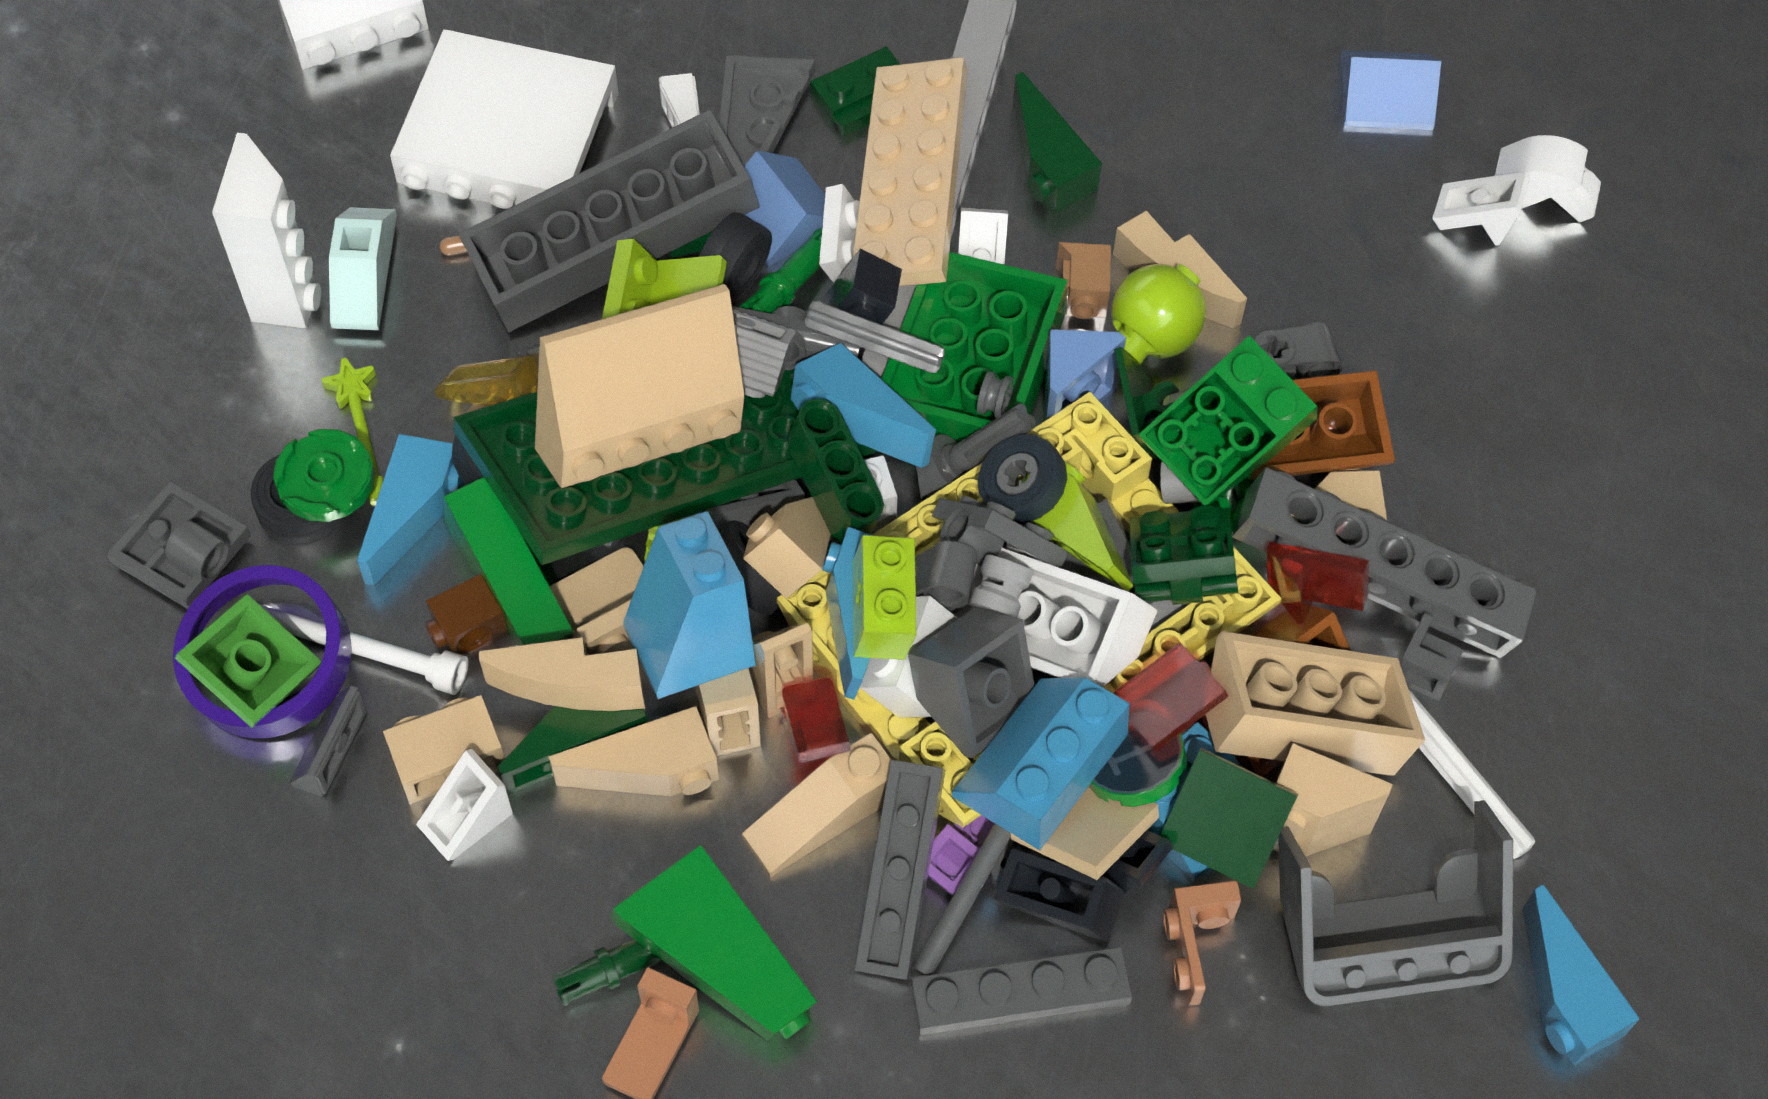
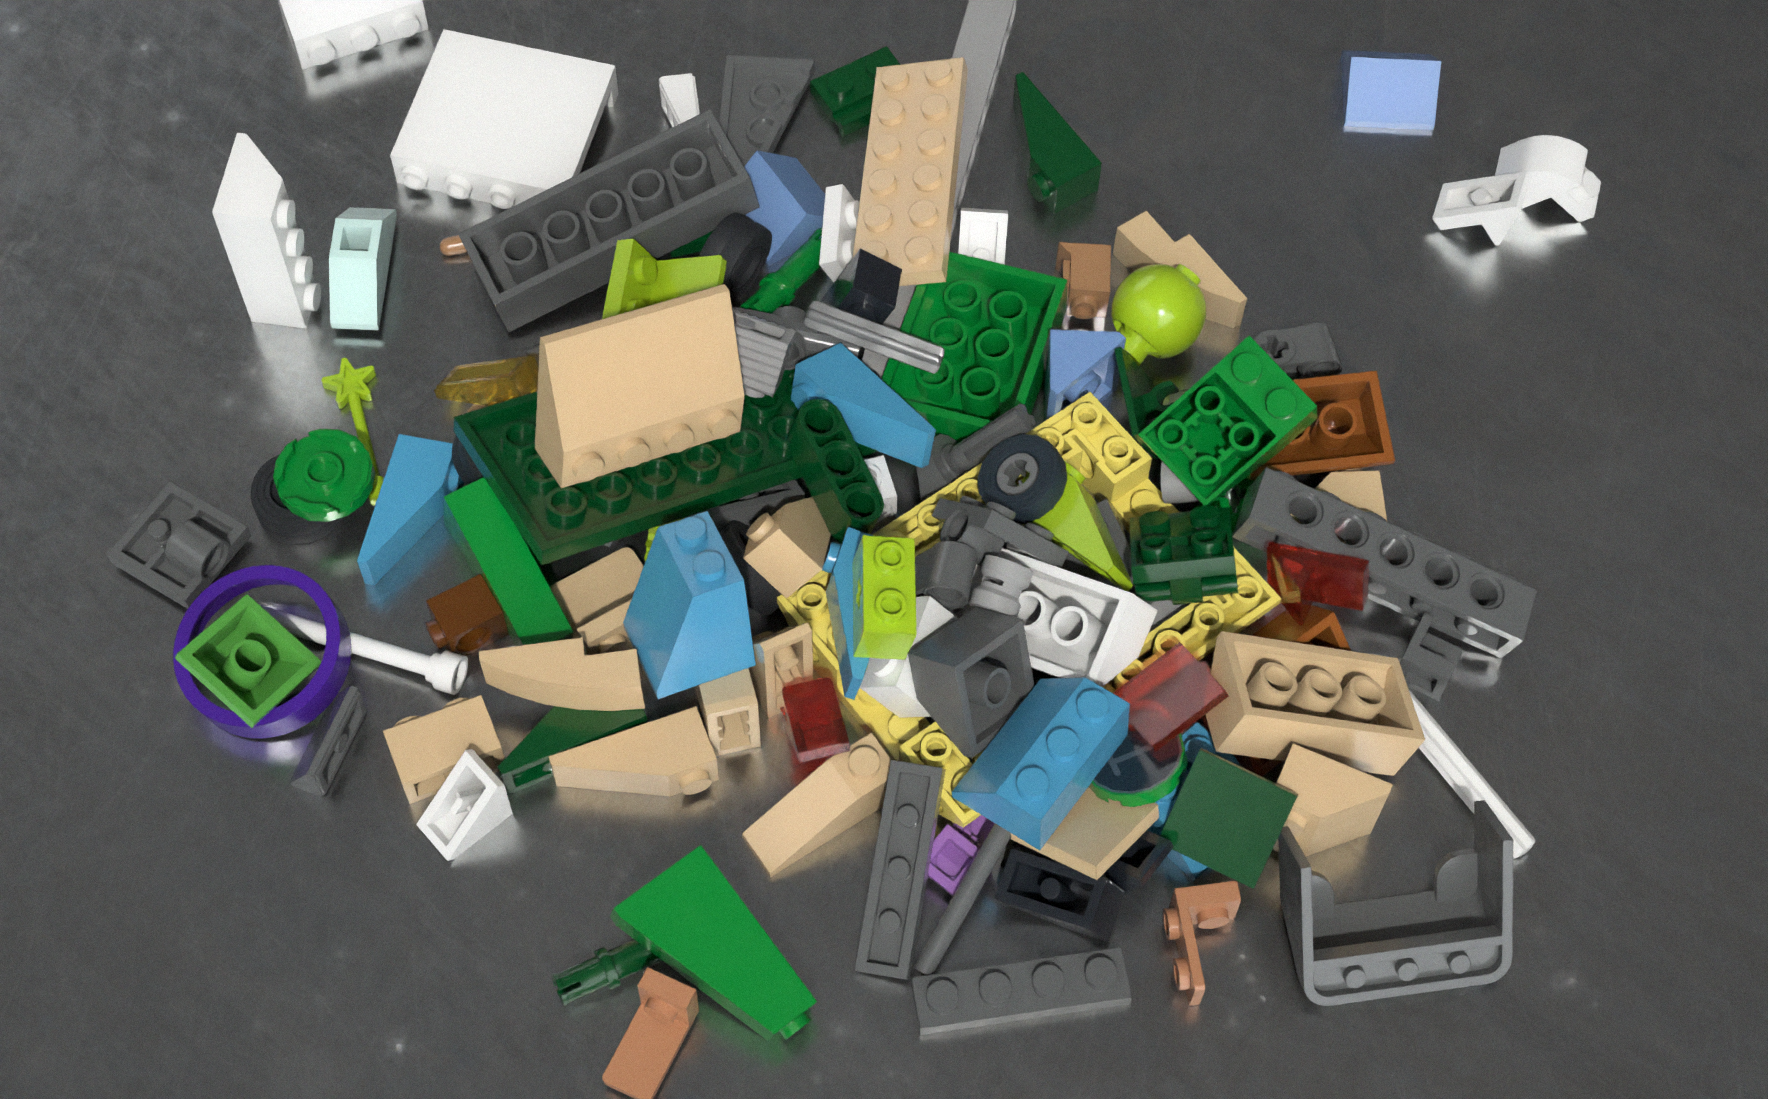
(995, 394): dark grey bush -> none
(1573, 989): dark azure slope -> none

